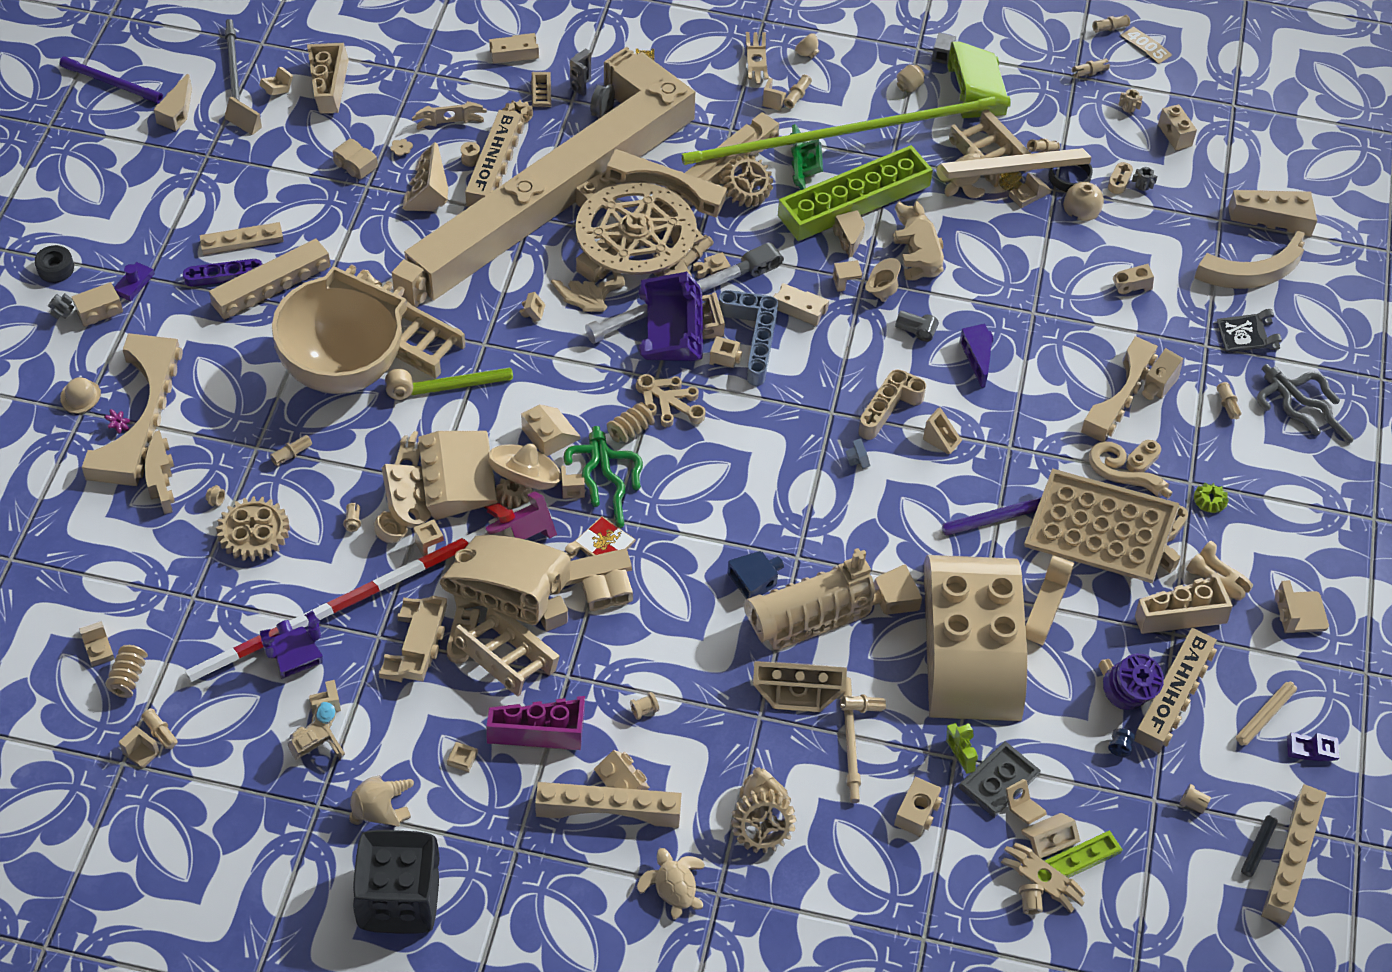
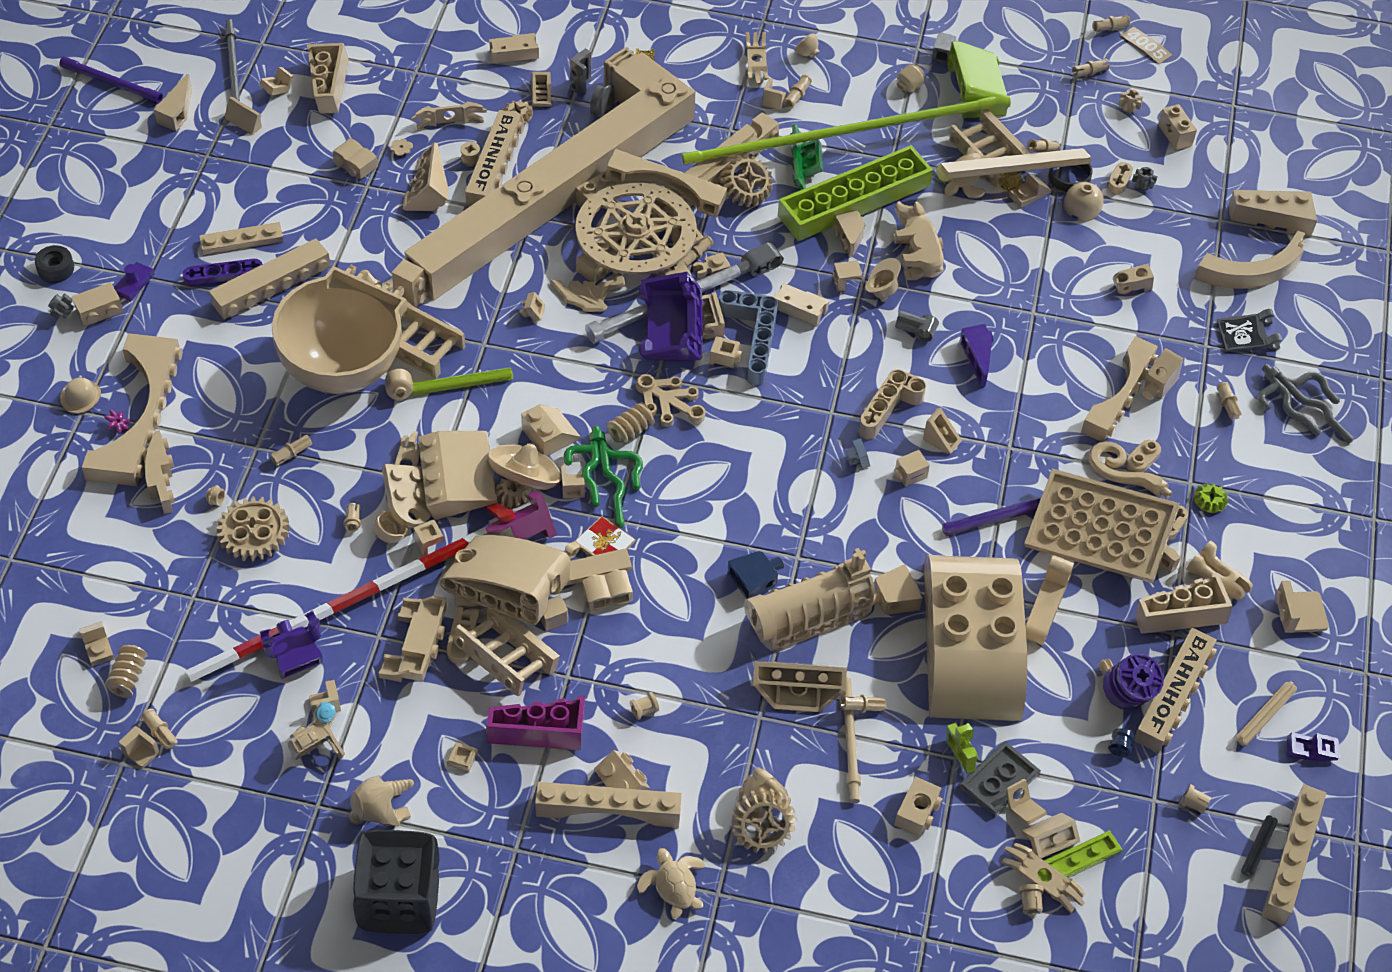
(911, 468): none -> tan brick

